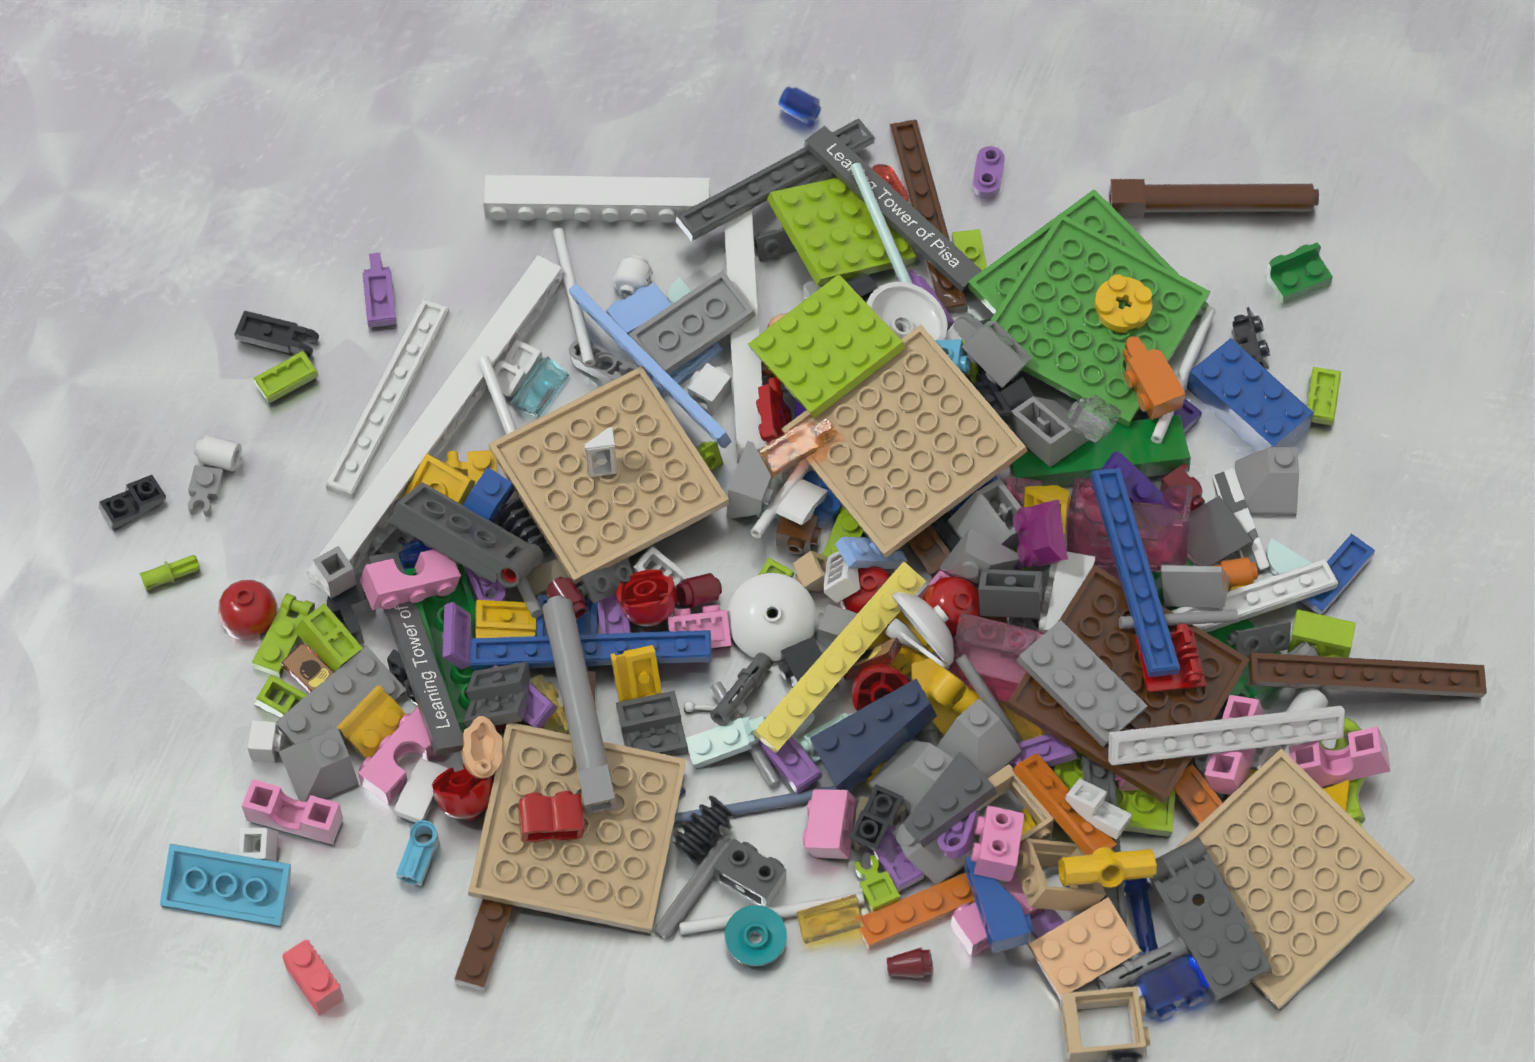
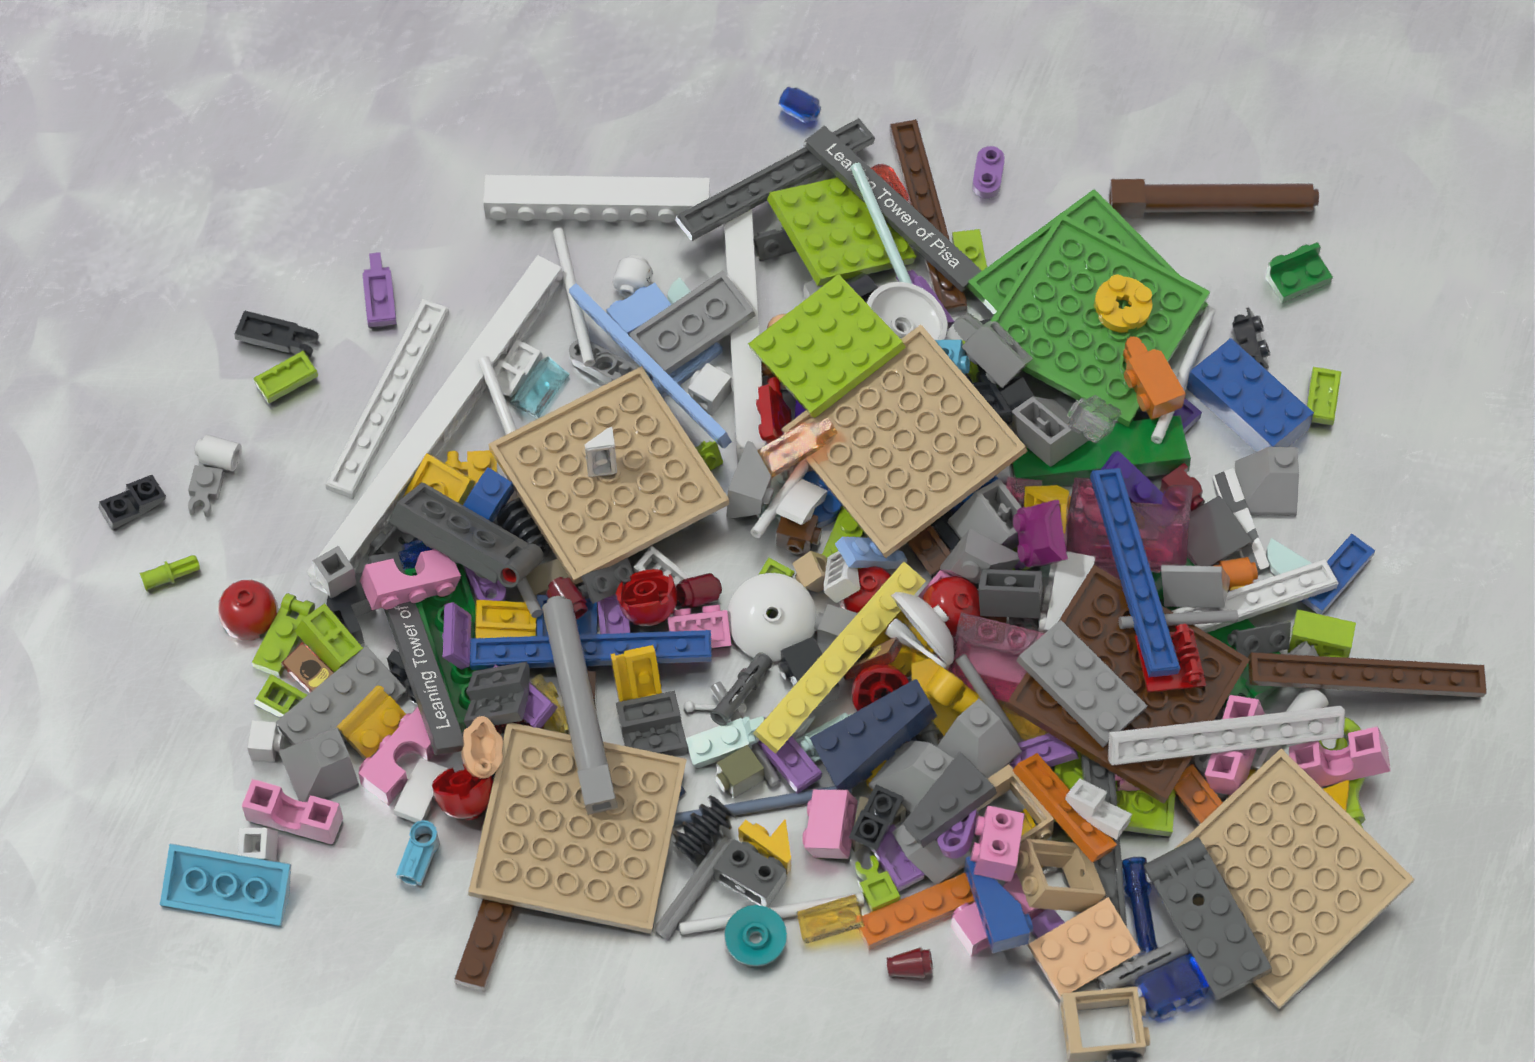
(313, 977): coral brick -> none
(550, 817): red brick -> none
(739, 771): none -> olive brick
(769, 846): none -> yellow slope
(1107, 867): yellow piece -> none

